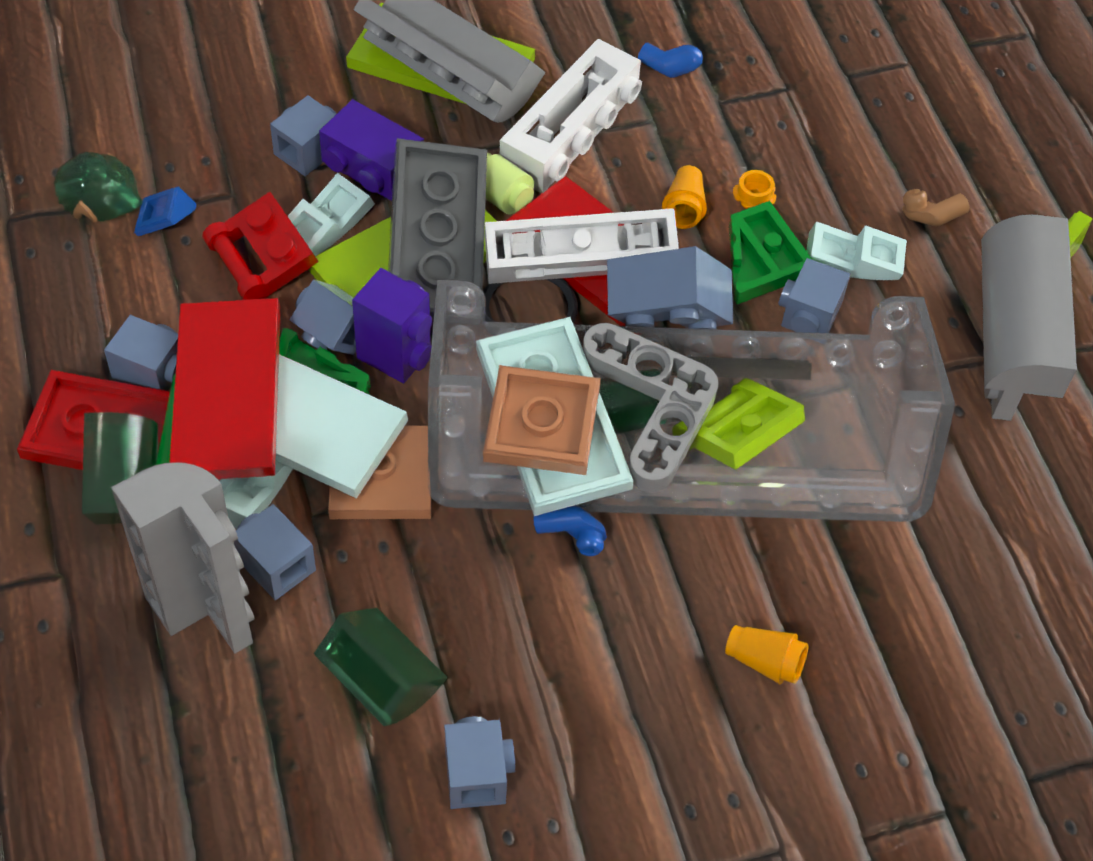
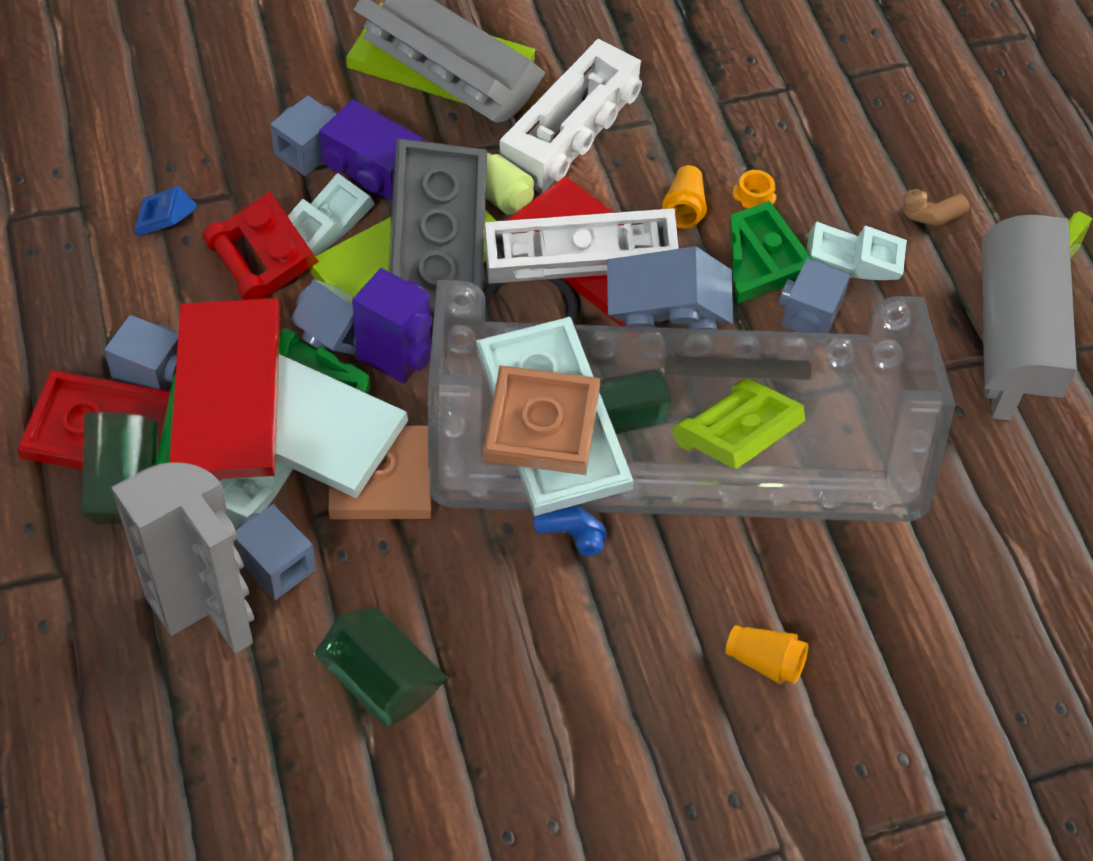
(96, 187): clear green hair -> none
(477, 762): sand blue brick -> none
(673, 61): blue arm -> none
(673, 400): light grey beam -> none

